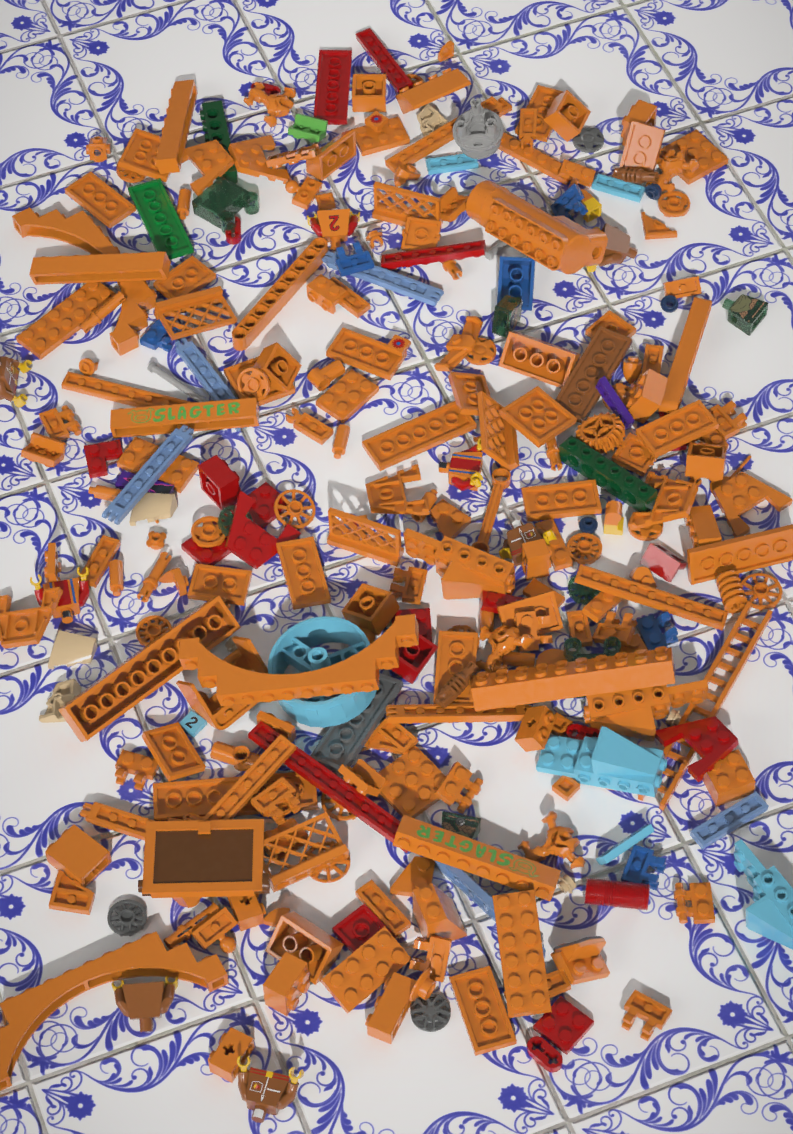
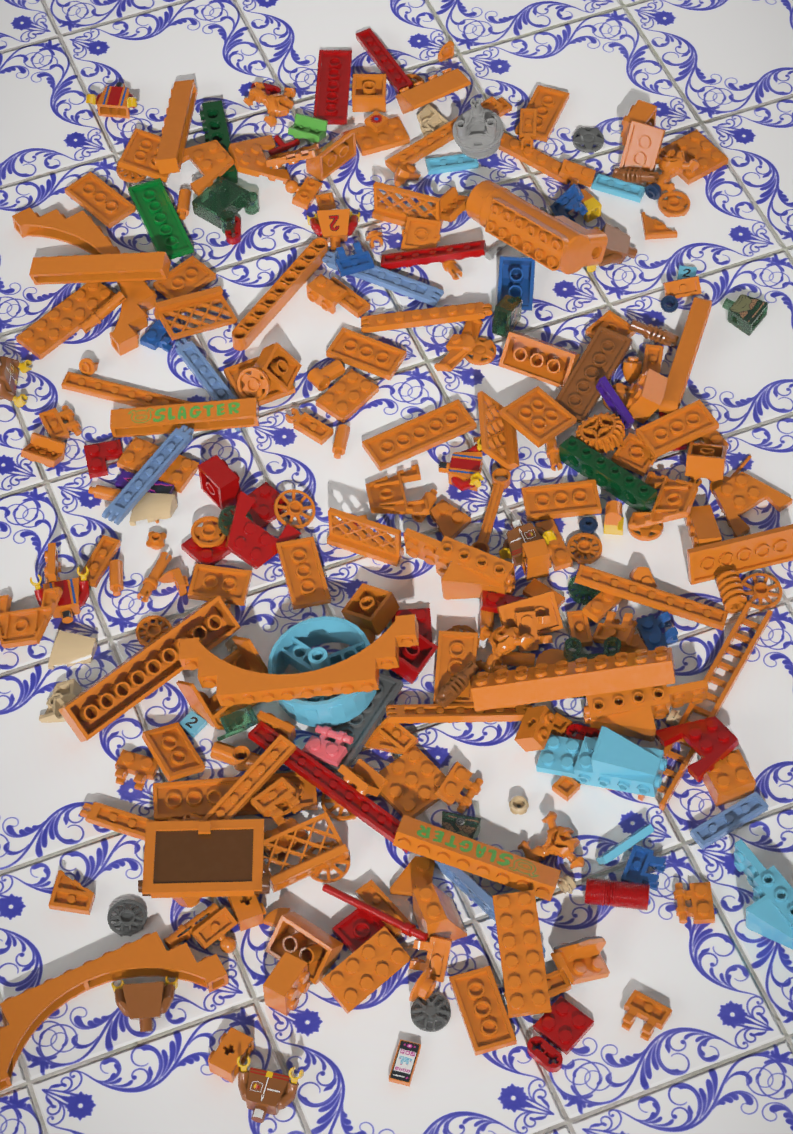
(78, 856): orange brick -> none
(101, 144): orange brick -> none
(113, 101): none -> torso
(152, 367): light grey bar -> none
(238, 721): none -> clear green panel
(282, 146): none -> red piece
(327, 751): none -> coral plate
(390, 1008): orange brick -> none
(398, 345): orange tile -> none
(405, 1063): none -> tile
(407, 928): none -> red bar
(414, 584): orange plate -> none
(425, 317): none -> orange hinge
(465, 390): orange plate -> none
(518, 800): none -> tan plate
(567, 115): orange brick -> none
(654, 333): none -> dark orange hinge
(662, 561): panel -> none
(686, 272): none -> medium azure tile
(727, 426): orange plate -> none

